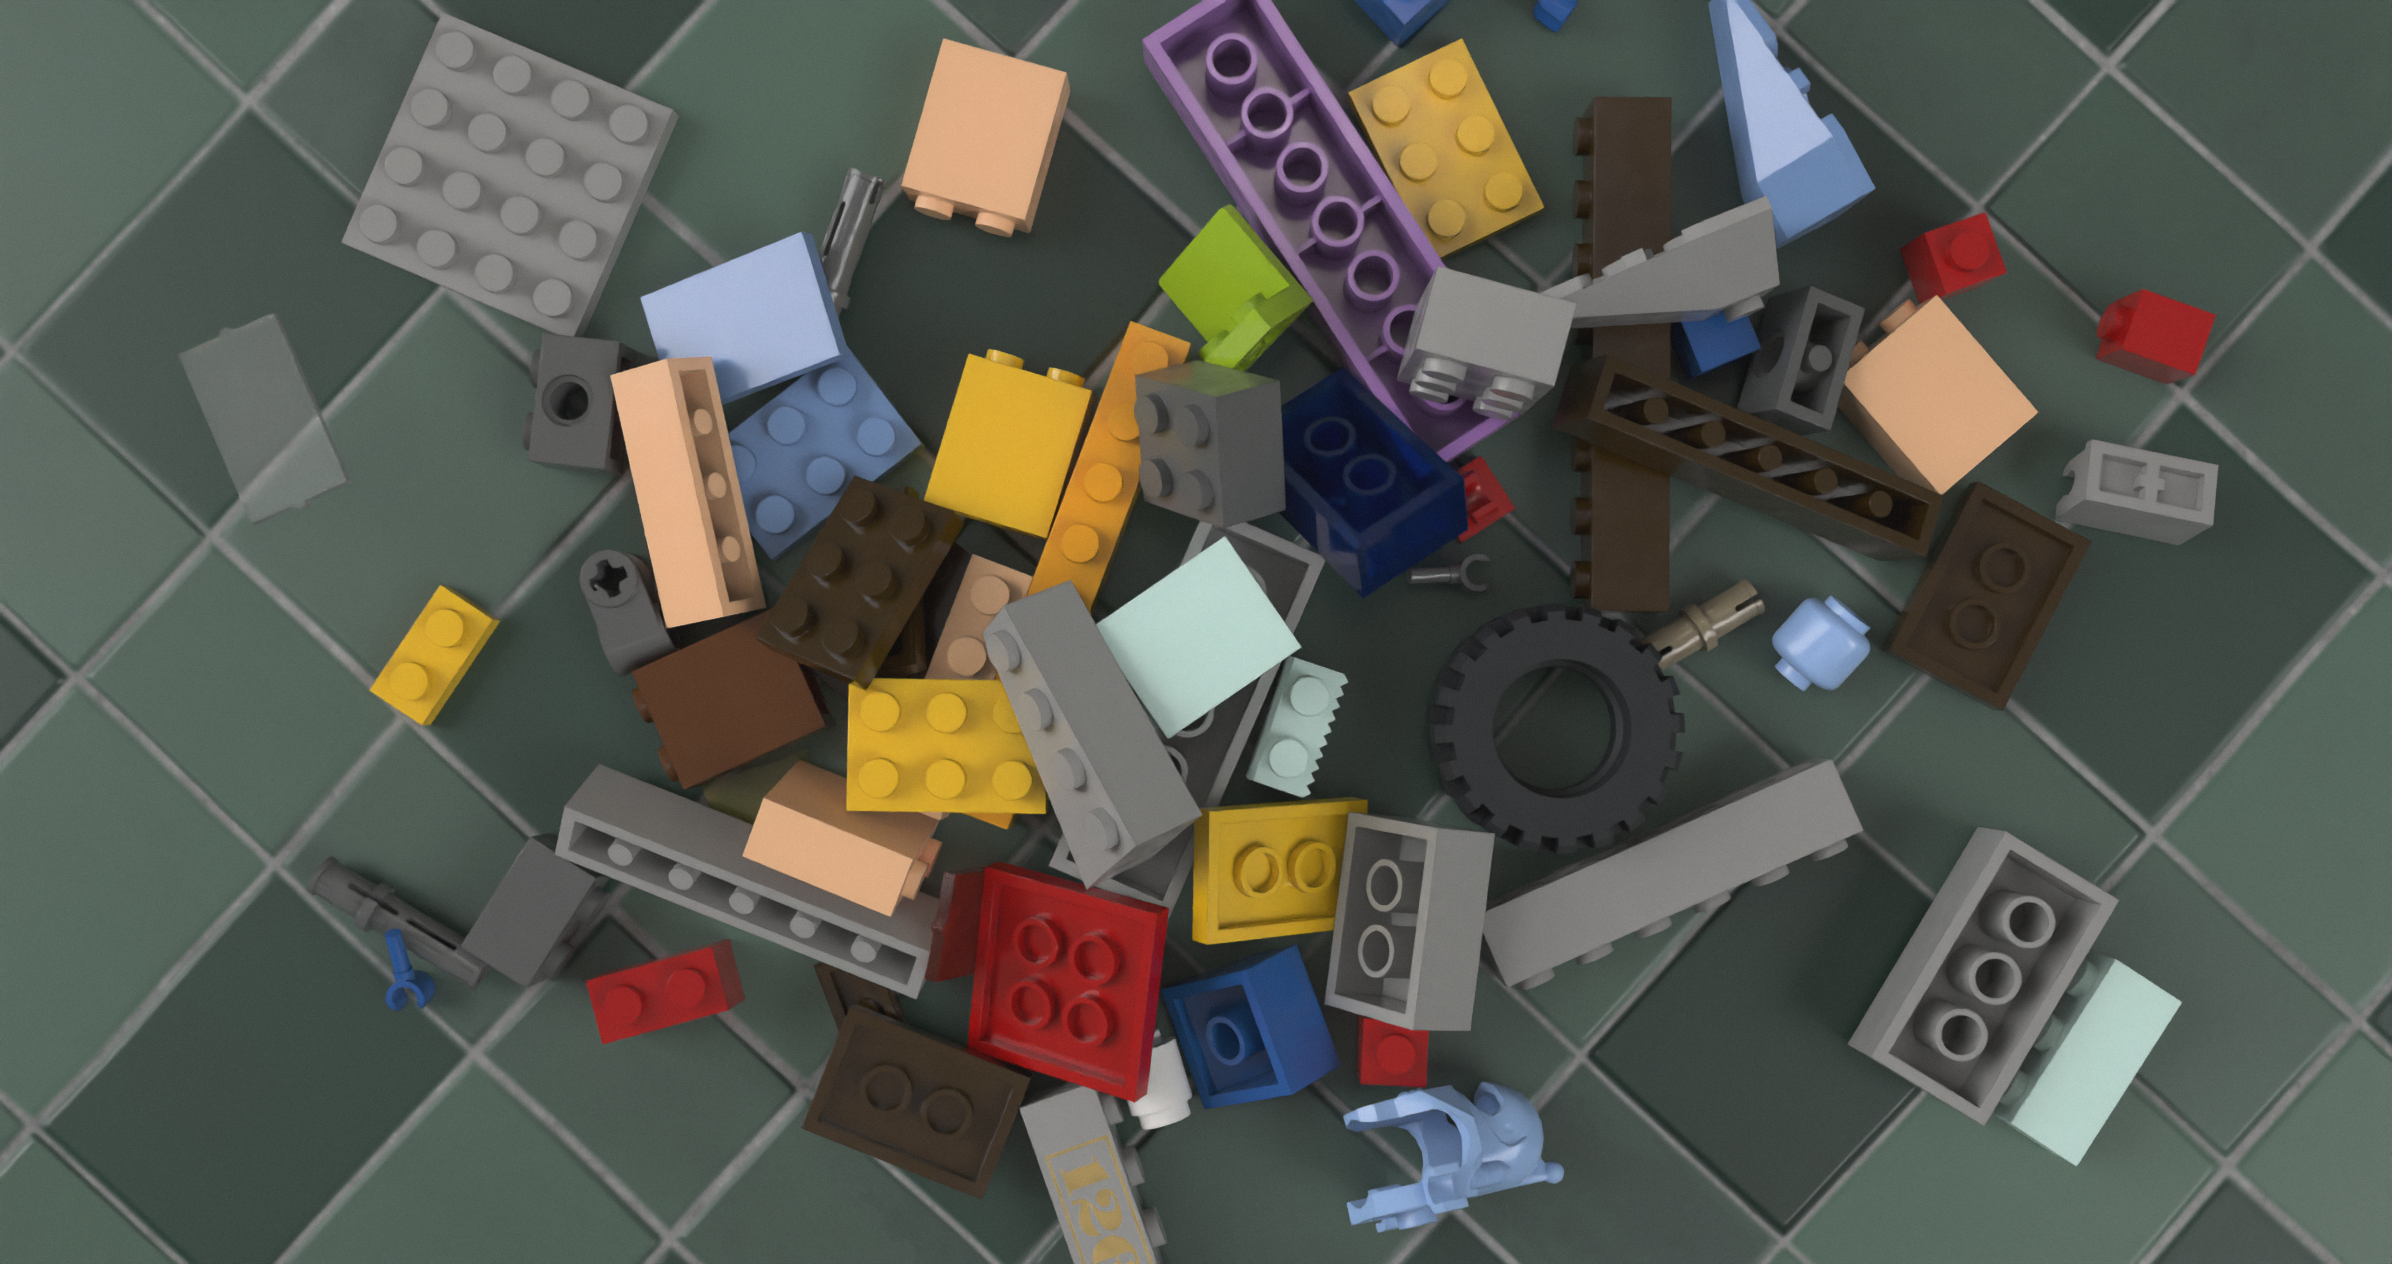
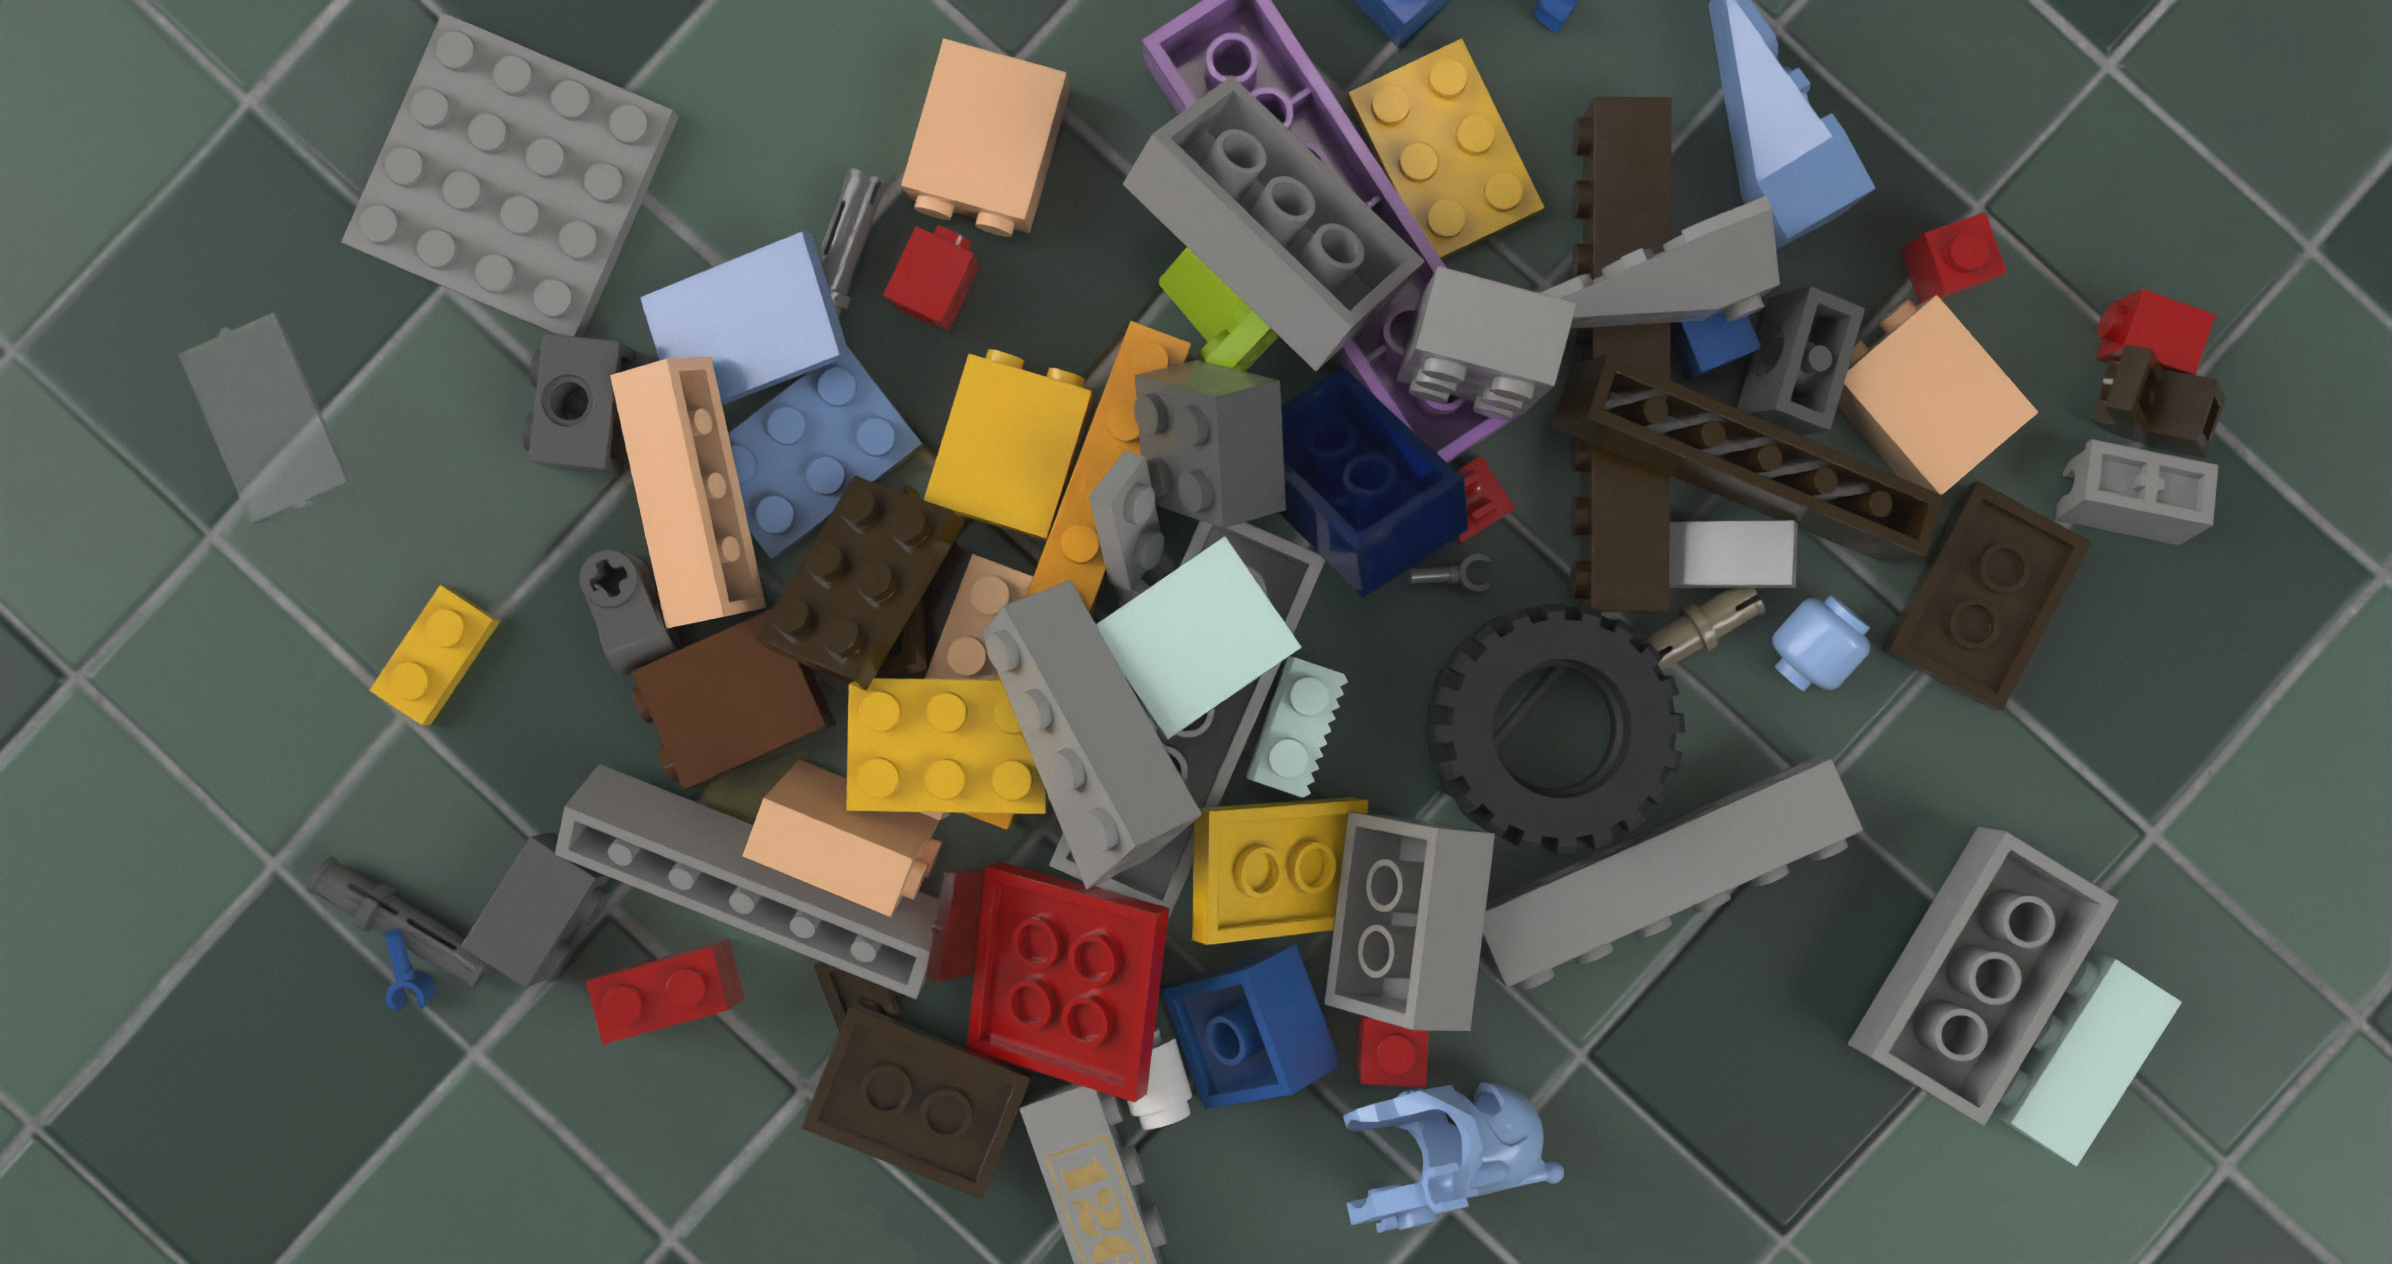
(933, 277): none -> red brick
(1129, 528): none -> light grey hinge
(1271, 221): none -> light grey brick
(1733, 554): none -> light grey tile
(2157, 404): none -> dark brown brick

